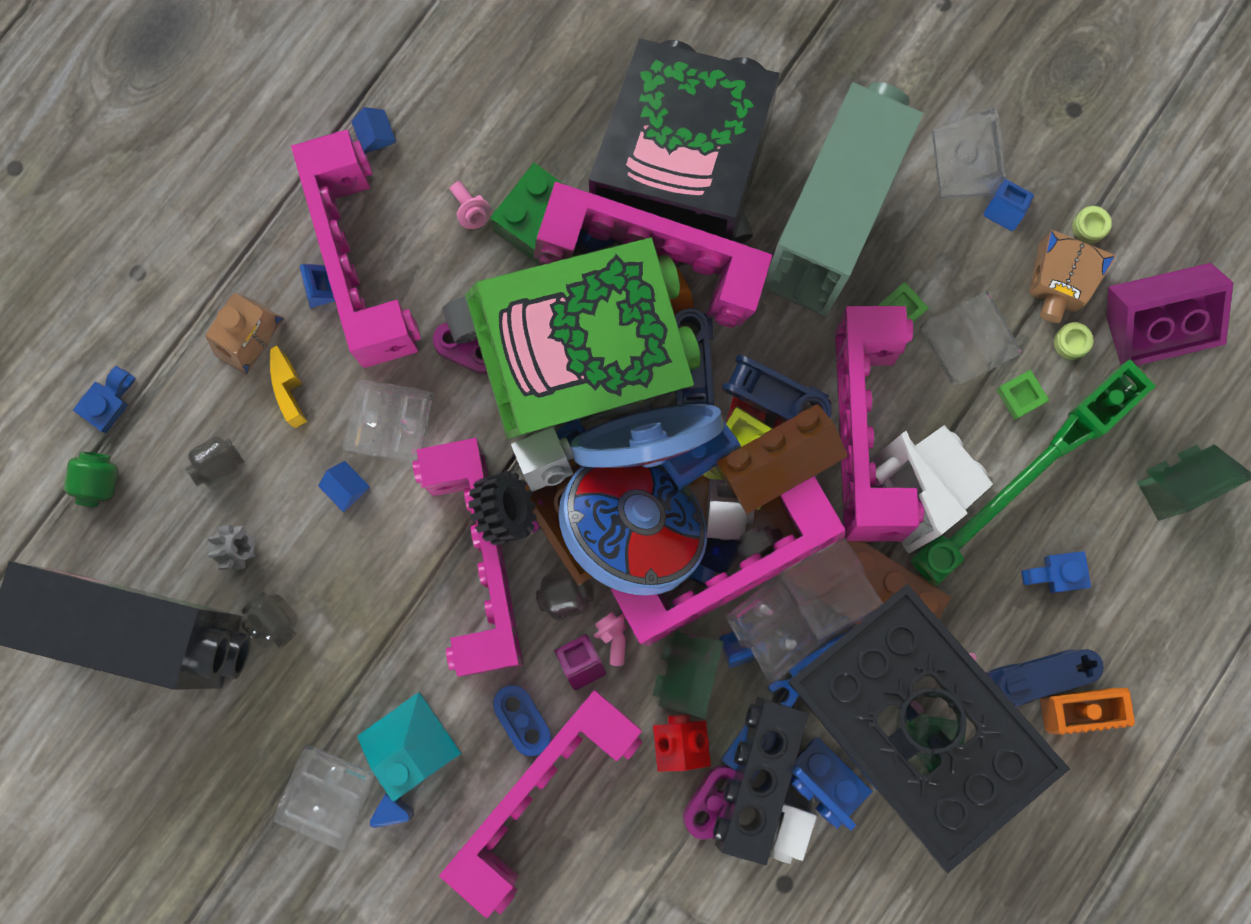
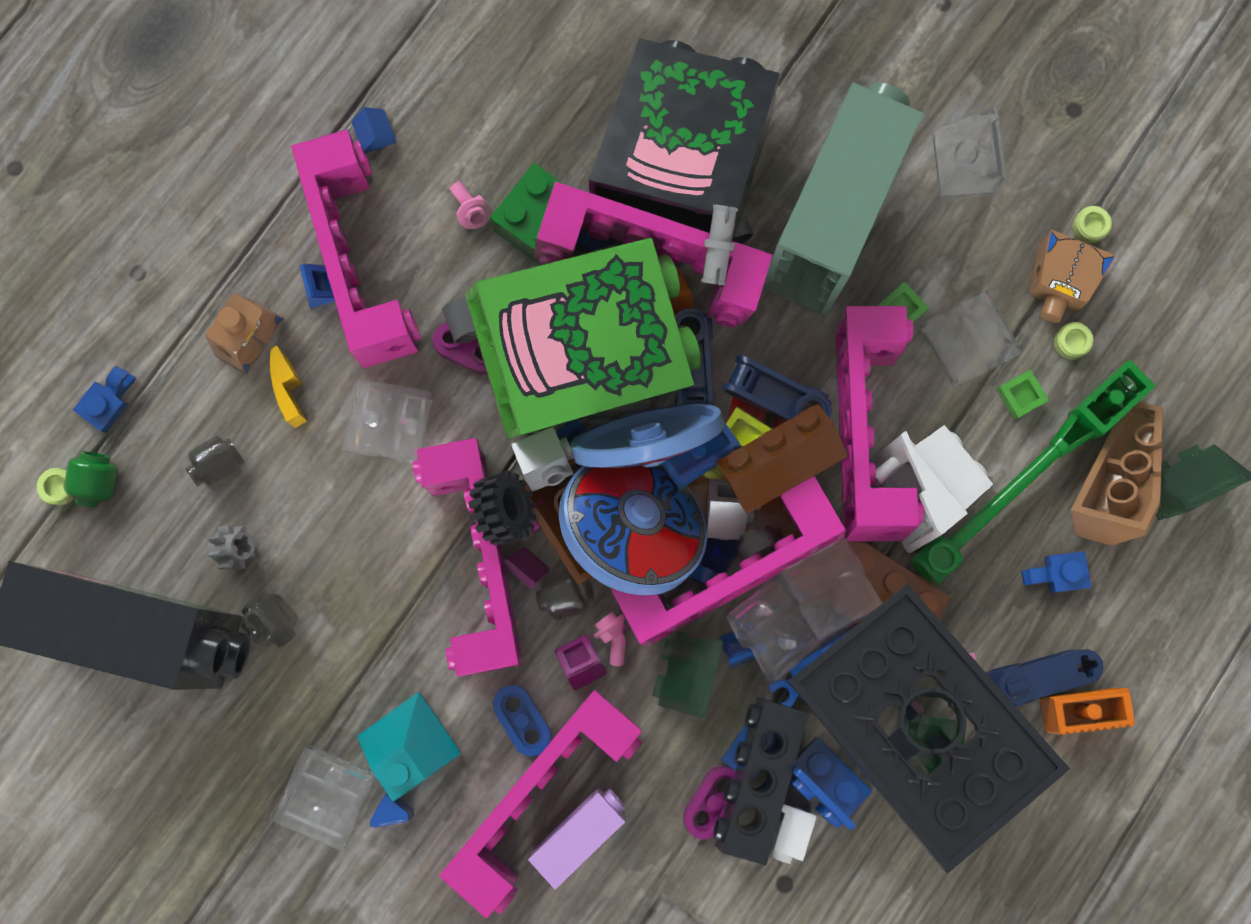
(51, 487): none -> yellowish green tile
(343, 485): blue slope -> none
(527, 567): none -> magenta slope
(578, 836): none -> lavender window
(681, 744): red brick -> none
(719, 244): none -> light grey pin
(1008, 205): blue slope -> none
(1124, 481): none -> medium nougat wedge
(1170, 314): magenta slope -> none

